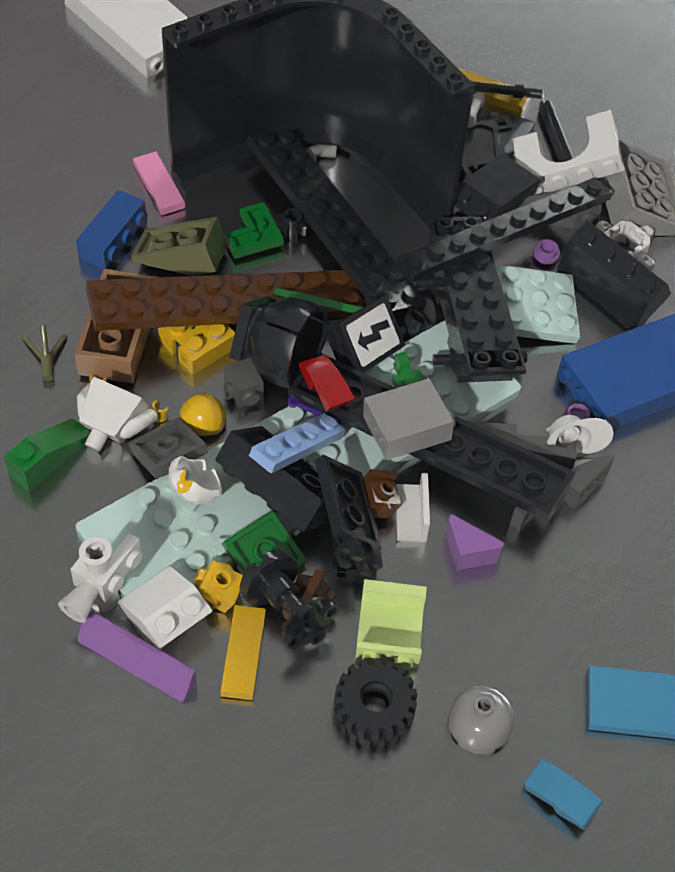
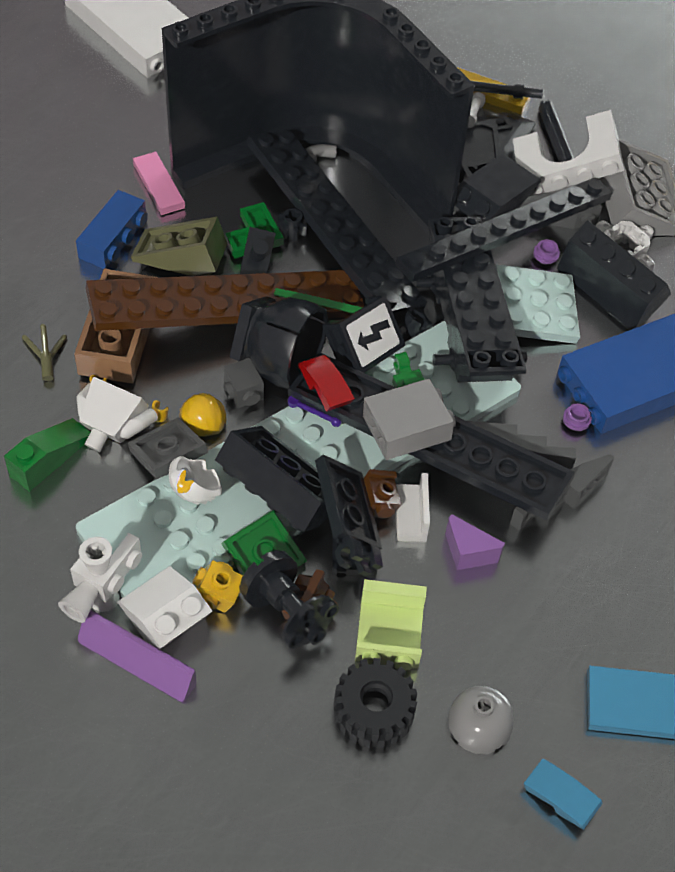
(198, 344): yellow piece -> none
(243, 652): yellow tile -> none
(257, 251): none -> black tile
(297, 443): light blue plate -> none
(585, 435): white piece -> none

